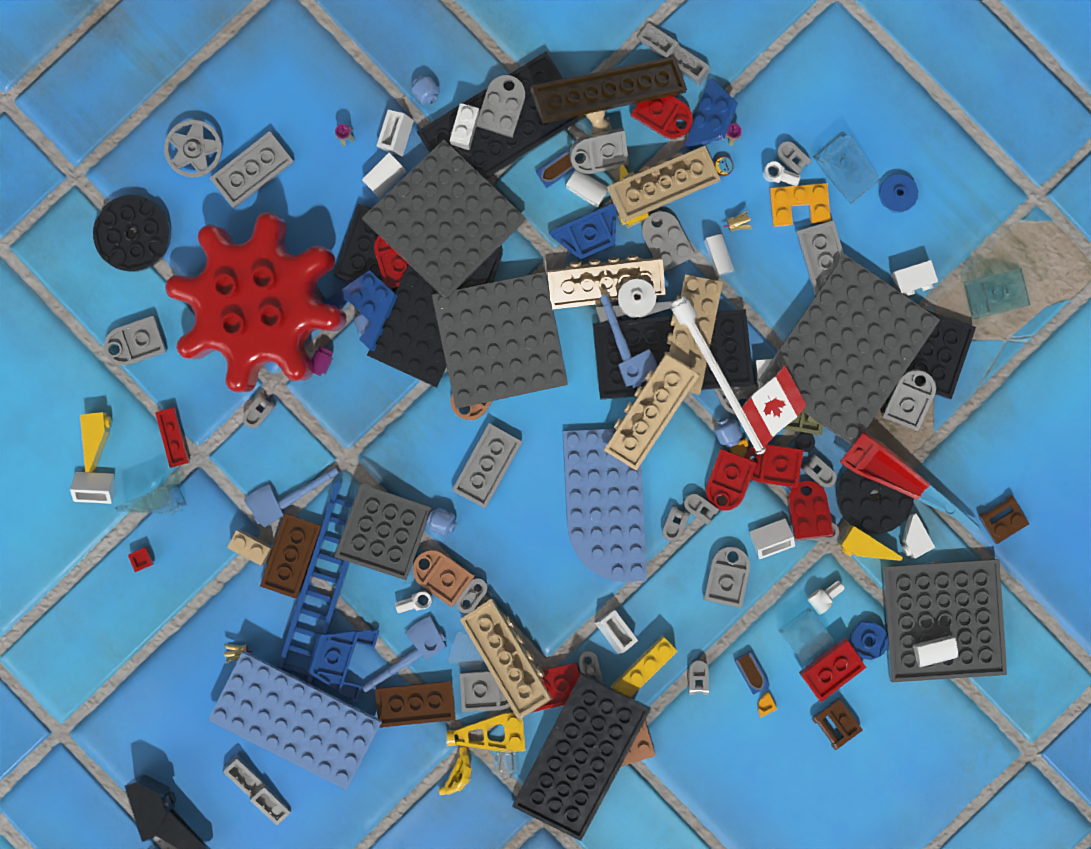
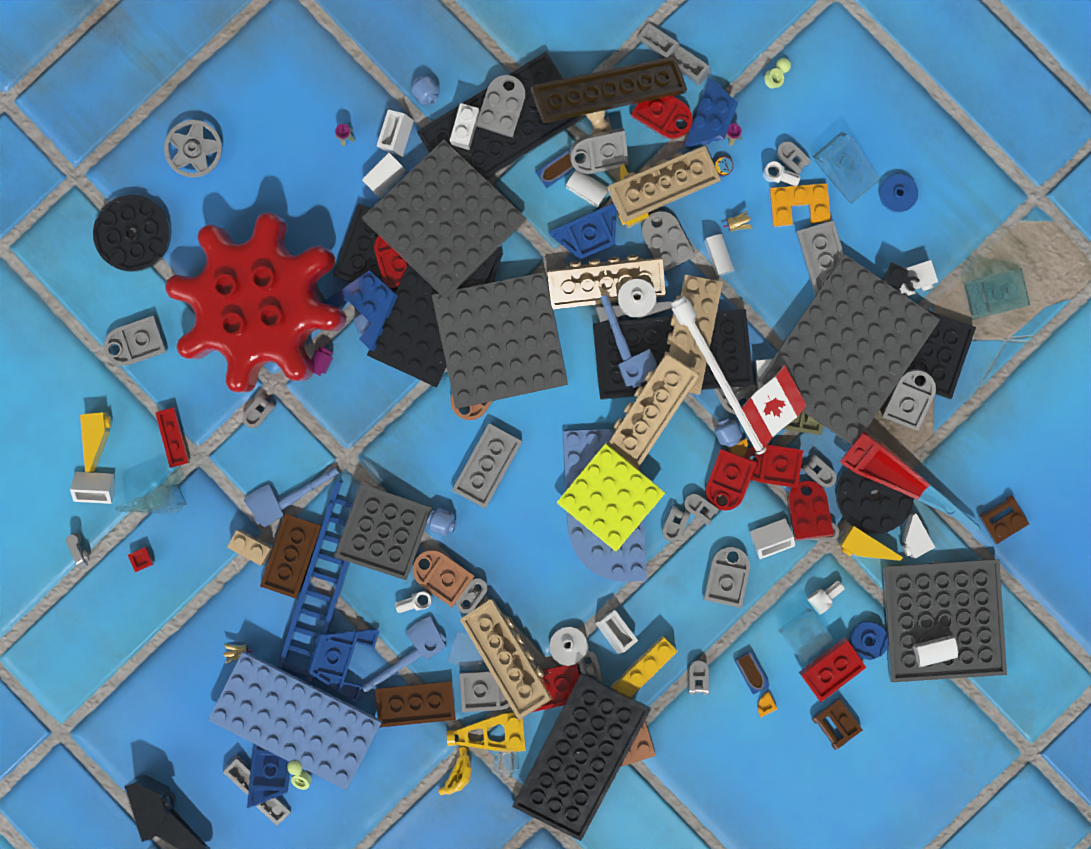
(80, 556): none -> light grey plate
(251, 170): light grey plate -> none
(267, 778): none -> blue wing
(300, 778): none -> yellowish green plate
(575, 653): none -> white plate
(611, 497): none -> neon yellow plate
(774, 77): none -> yellowish green plate
(805, 442): black tile -> none
(898, 276): none -> black plate

